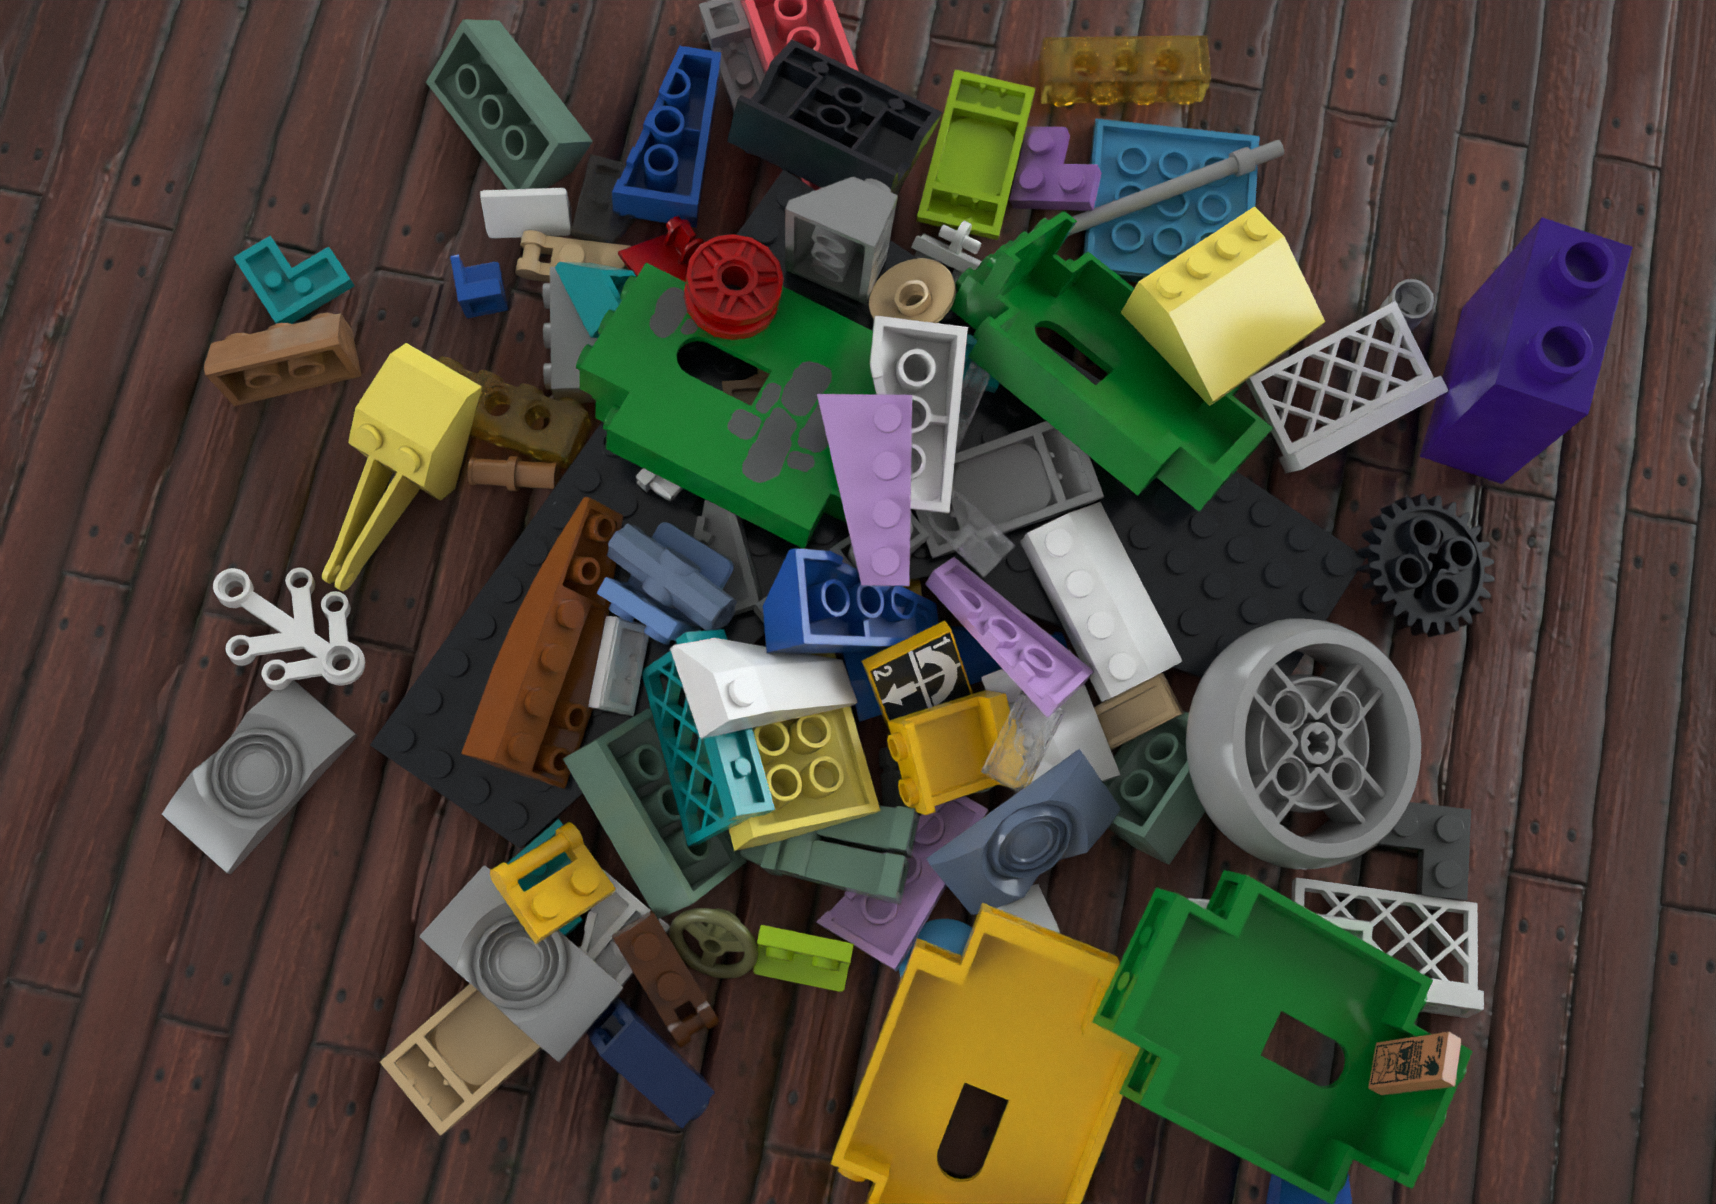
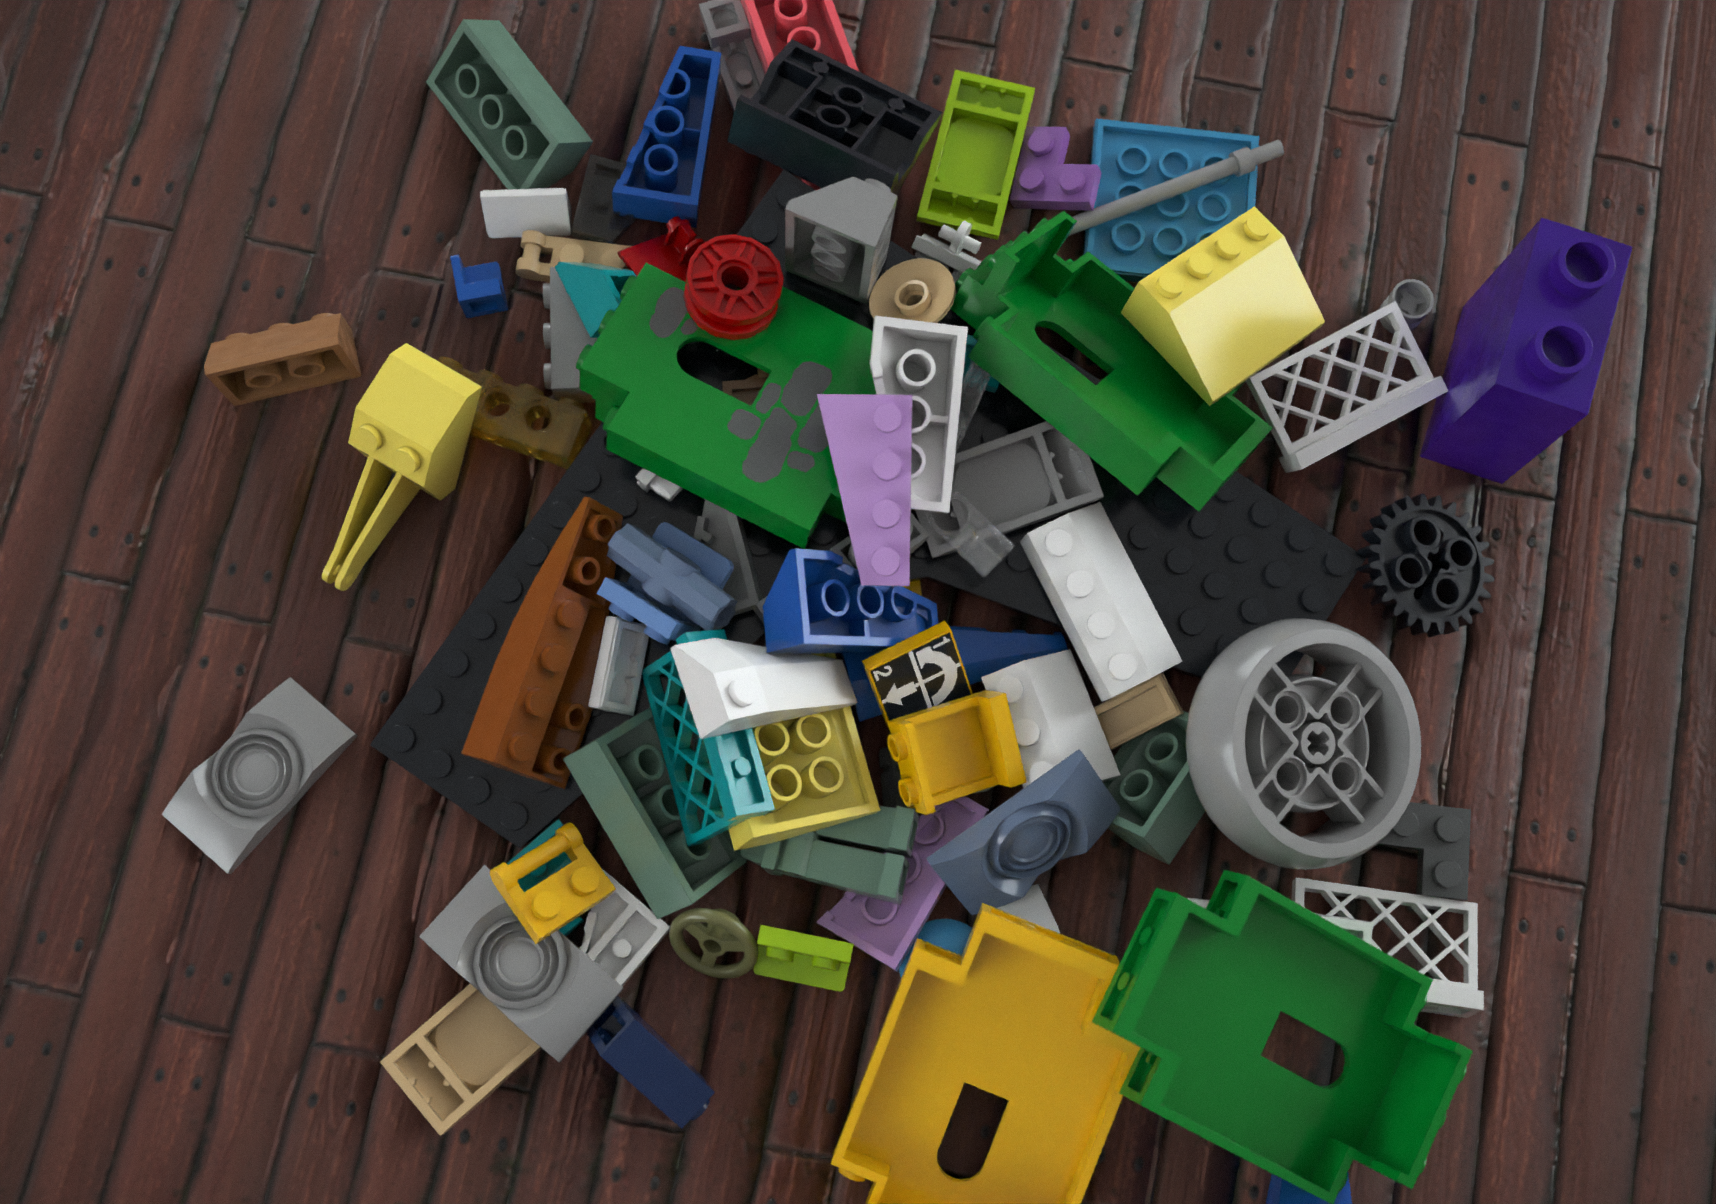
(291, 291): teal plate -> none
(294, 633): white plant -> none
(513, 473): medium nougat pin -> none
(664, 977): reddish brown plate -> none
(1021, 744): clear plate -> none
(1022, 648): lavender wing -> none
(1139, 56): clear yellow brick -> none
(1415, 1064): nougat tile -> none

